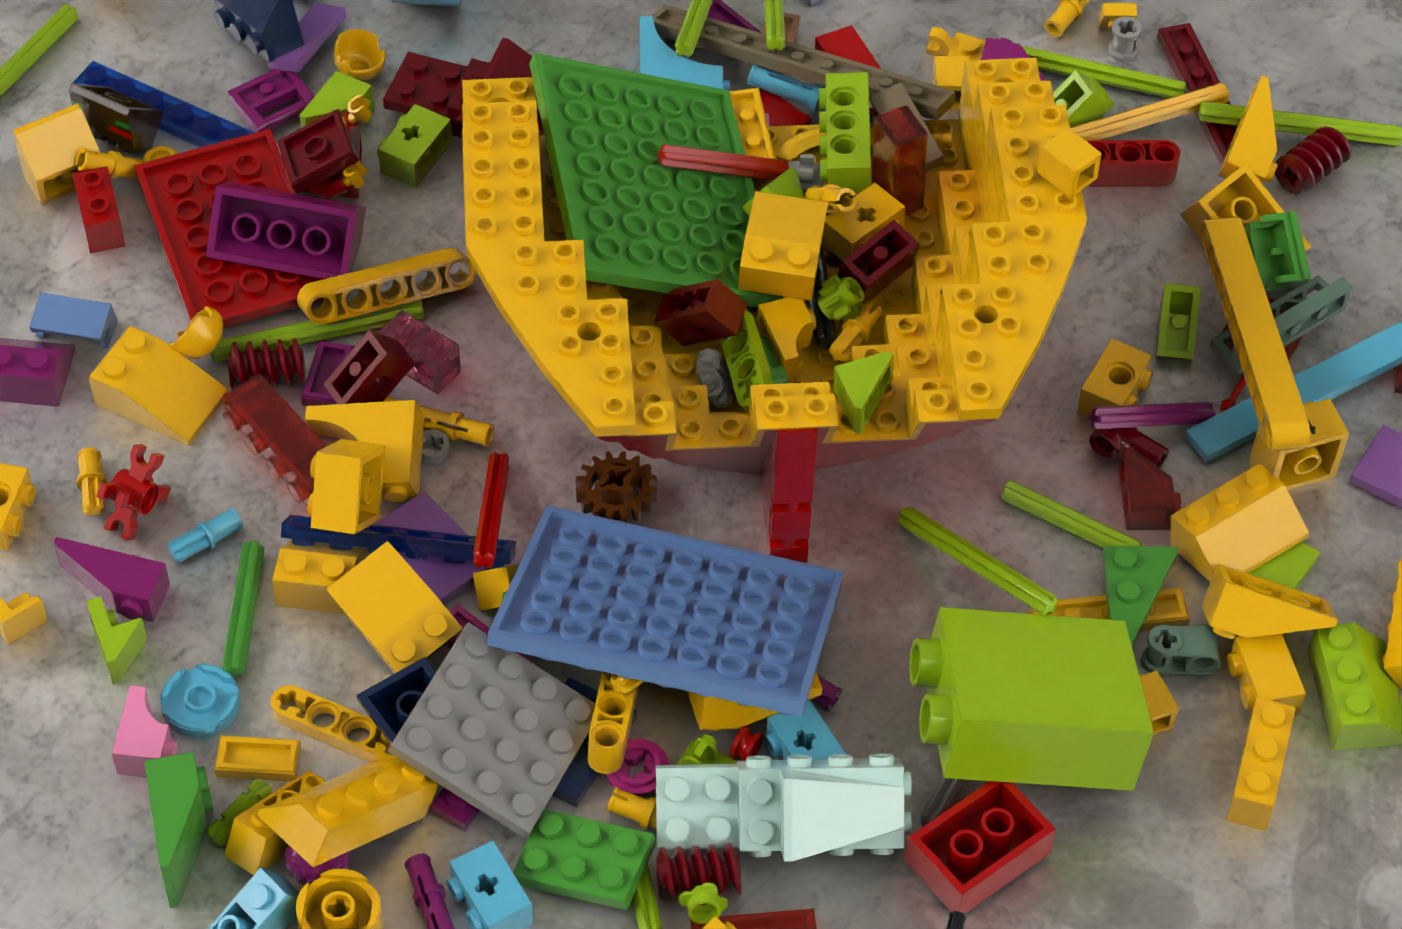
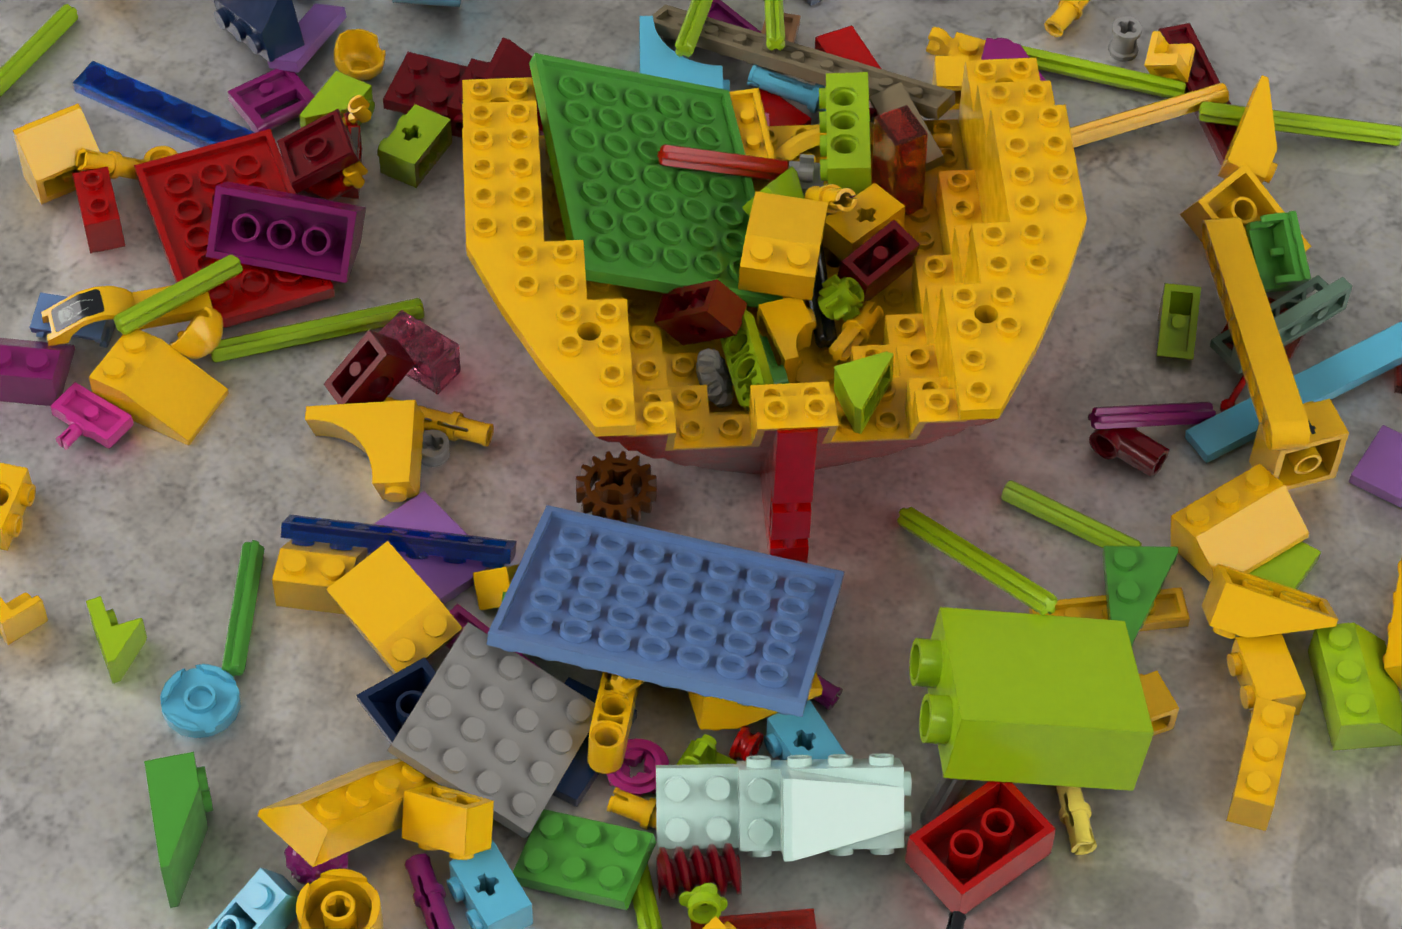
(89, 417): none -> dark pink plate
(90, 479): yellow axle -> none
(105, 303): none -> yellow piece
(117, 116): dark brown slope -> none
(124, 581): magenta slope -> none
(133, 491): red pin -> none
(140, 736): bright pink arch -> none
(178, 294): none -> lime axle
(205, 535): medium azure axle -> none
(219, 829): lime axle -> none
(251, 840): yellow slope -> none
(257, 758): yellow tile -> none
(267, 362): dark red piece -> none
(275, 433): clear red brick -> none
(325, 361): magenta tile -> none
(334, 734): yellow beam -> none
(346, 486): yellow brick -> none
(371, 280): yellow beam -> none
(447, 820): none -> yellow brick
(491, 510): red axle -> none
(1068, 162): yellow brick -> none
(1075, 816): none -> light yellow pin
(1083, 98): lime slope -> none
(1112, 11): yellow plate -> none
(1116, 378): yellow brick -> none
(1136, 163): red beam -> none
(1146, 493): clear red slope -> none
(1167, 59): none -> yellow panel
(1186, 649): sand green piece -> none
(1312, 159): dark red piece -> none

